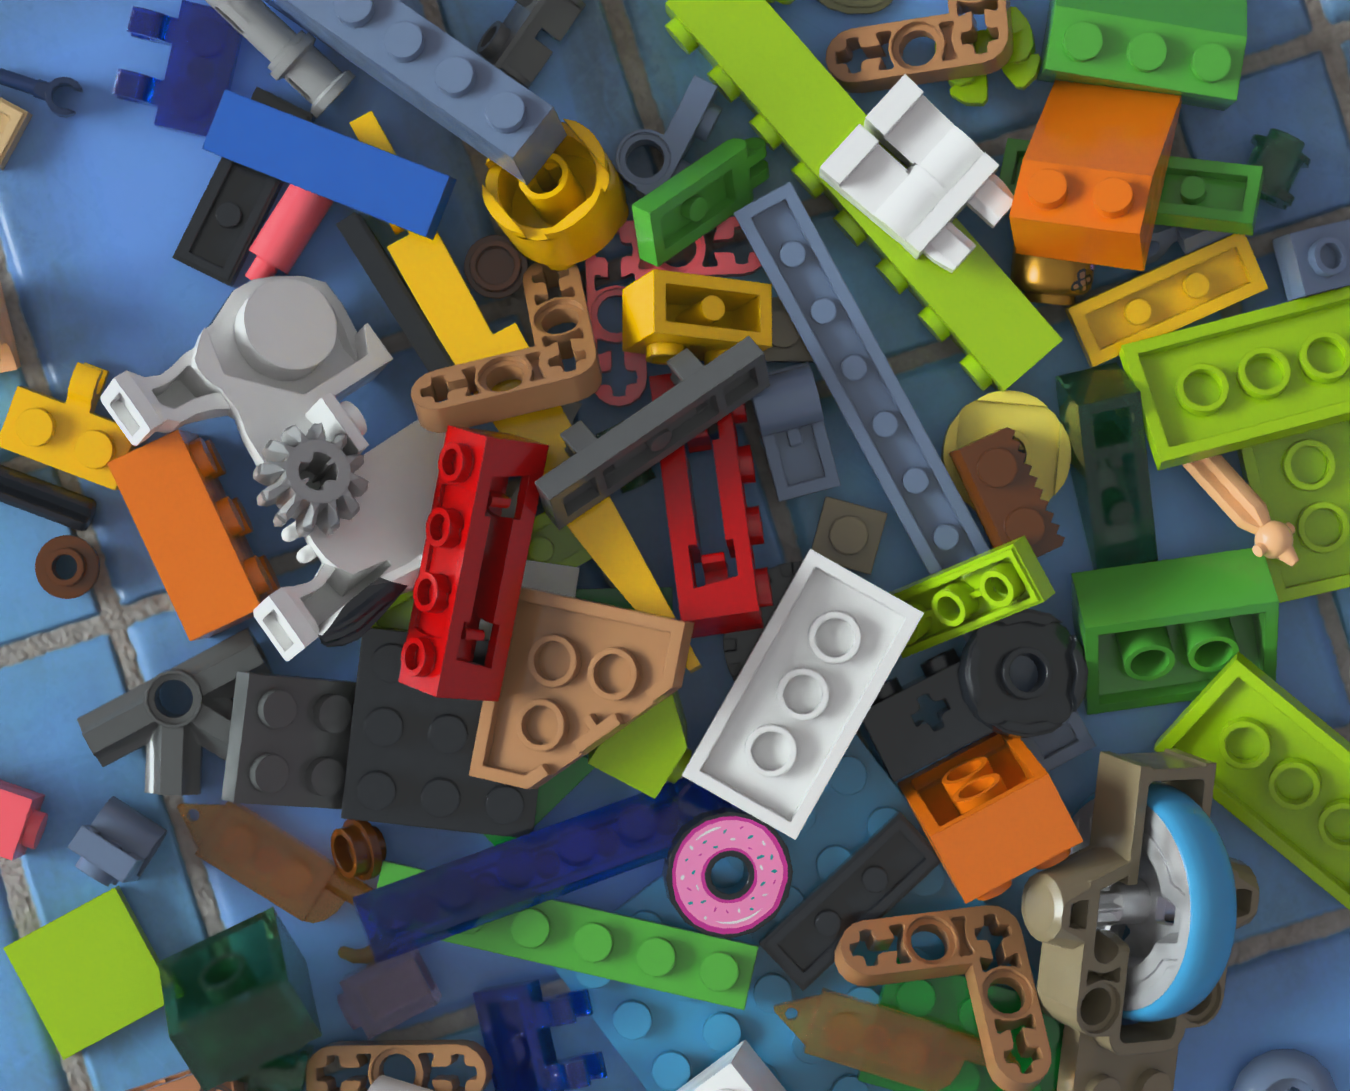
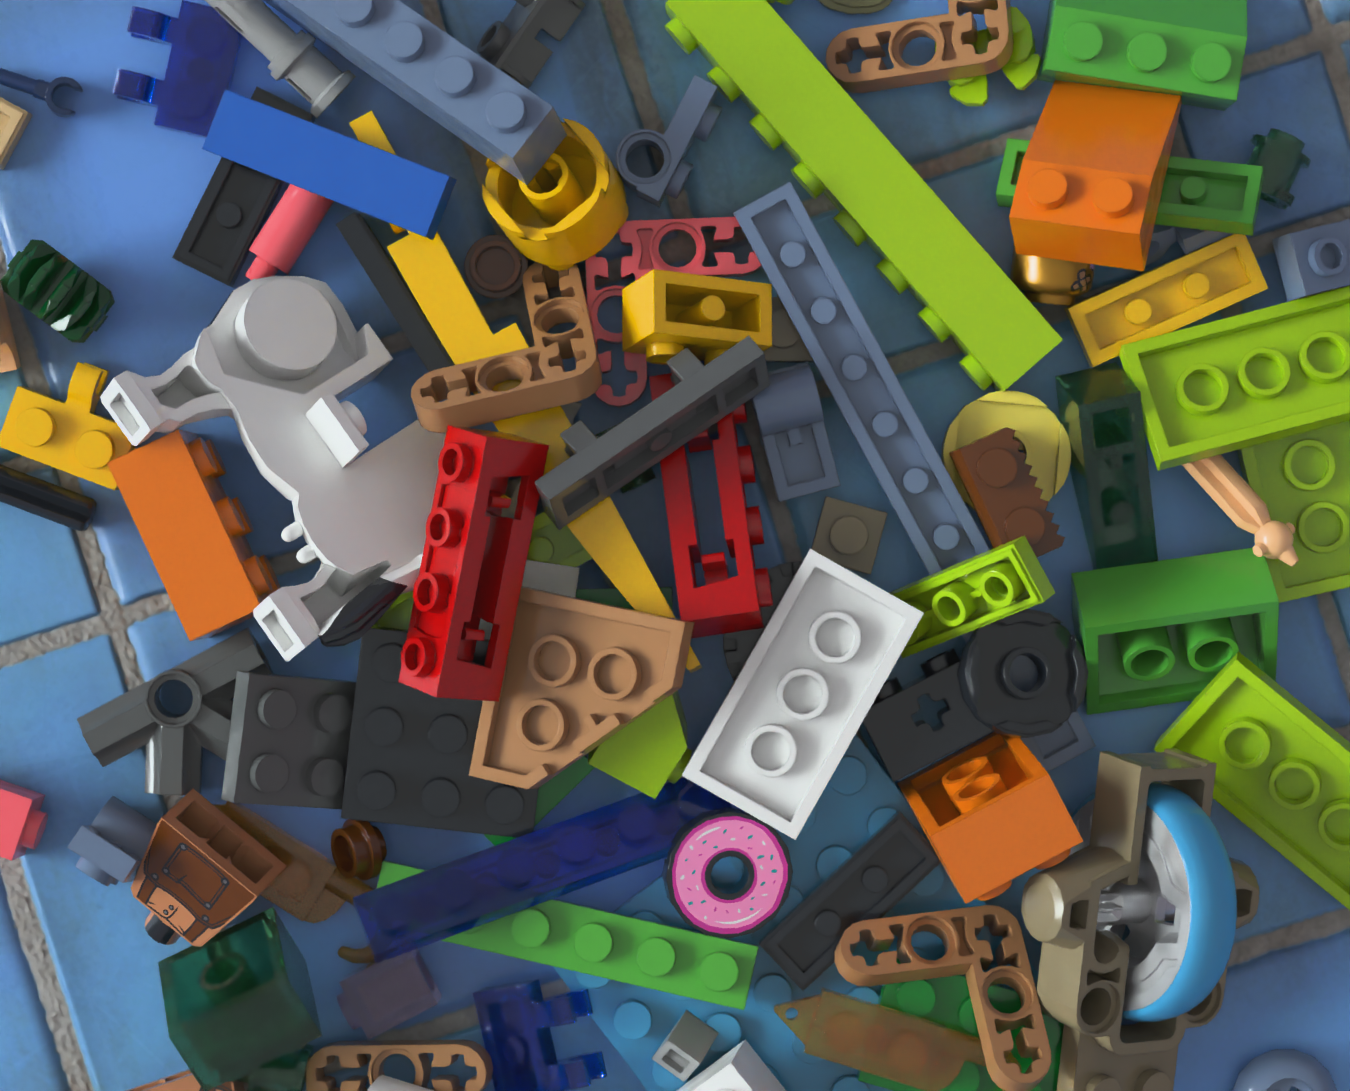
(57, 291): none -> dark green gear
(87, 567): reddish brown plate -> none
(89, 972): lime tile -> none
(200, 872): none -> torso
(290, 493): light grey gear -> none
(685, 1046): none -> light grey piece
(698, 198): bright green hinge -> none
(941, 177): white hips -> none

